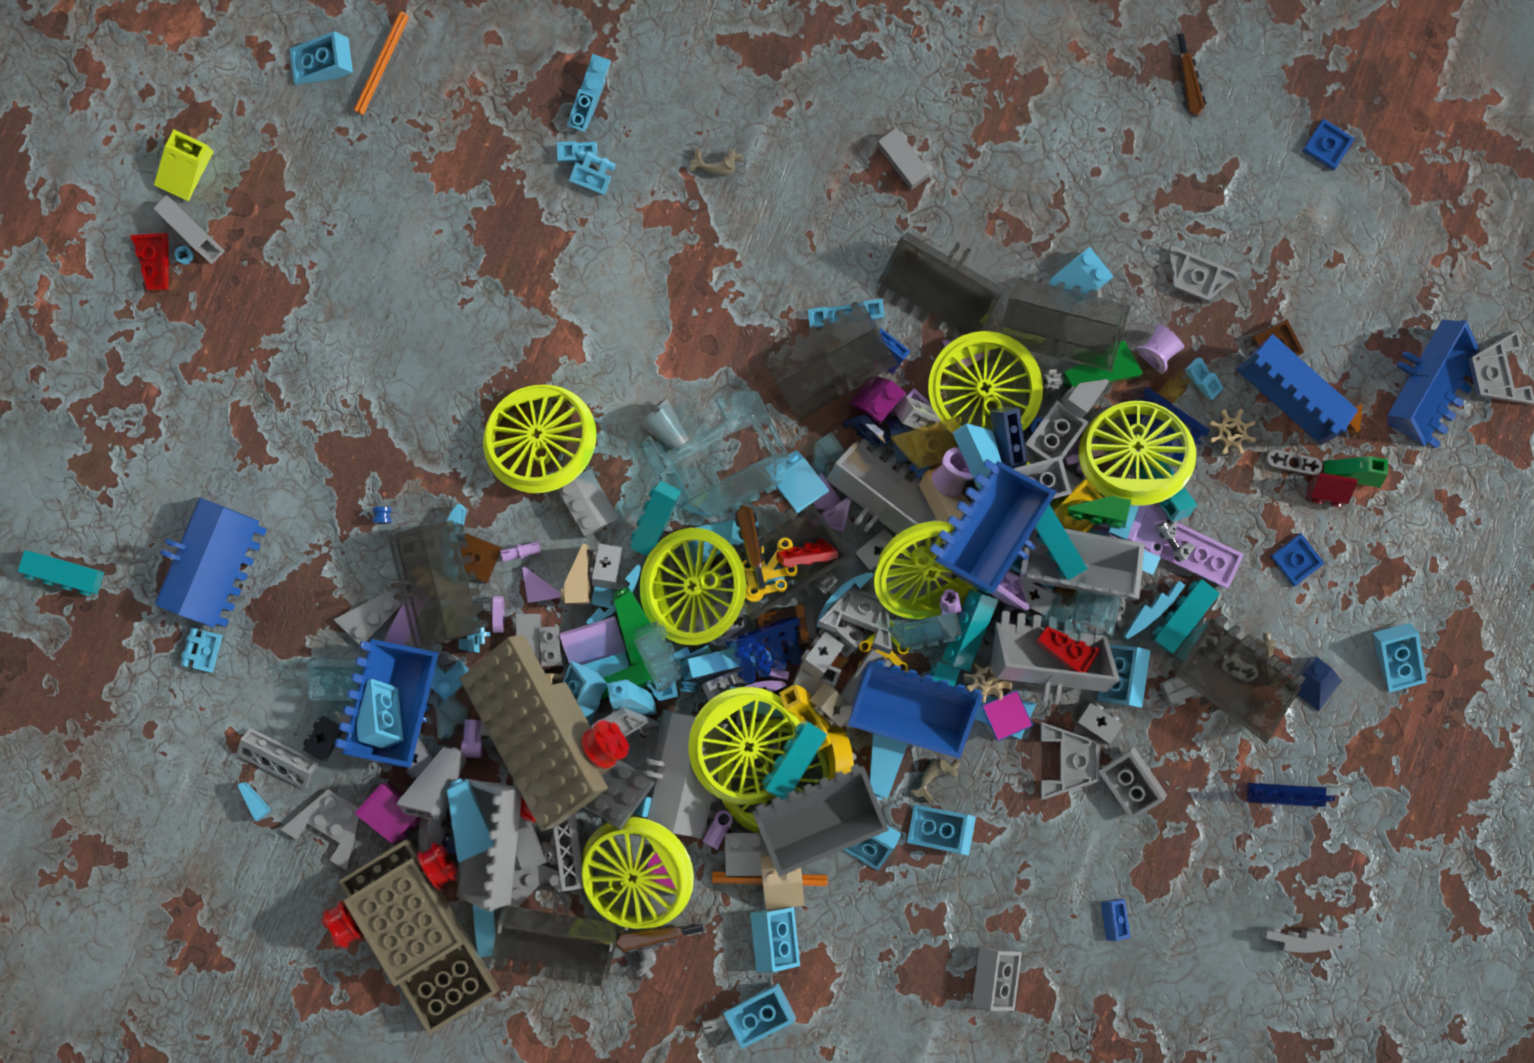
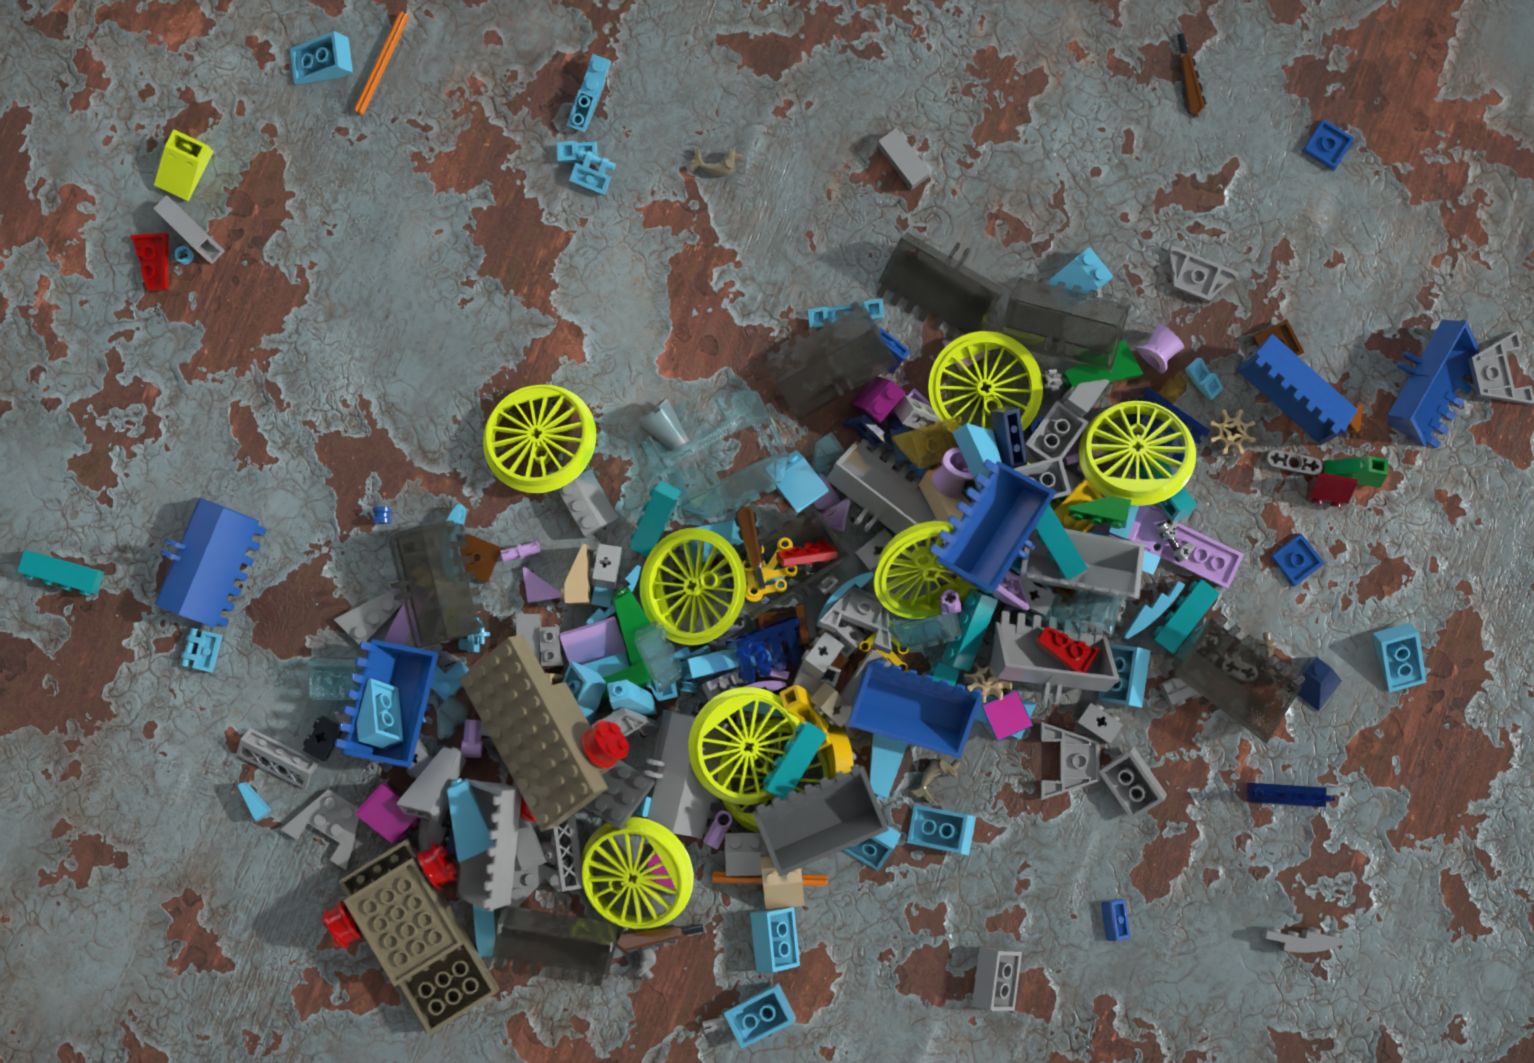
(498, 614): lavender beam -> none

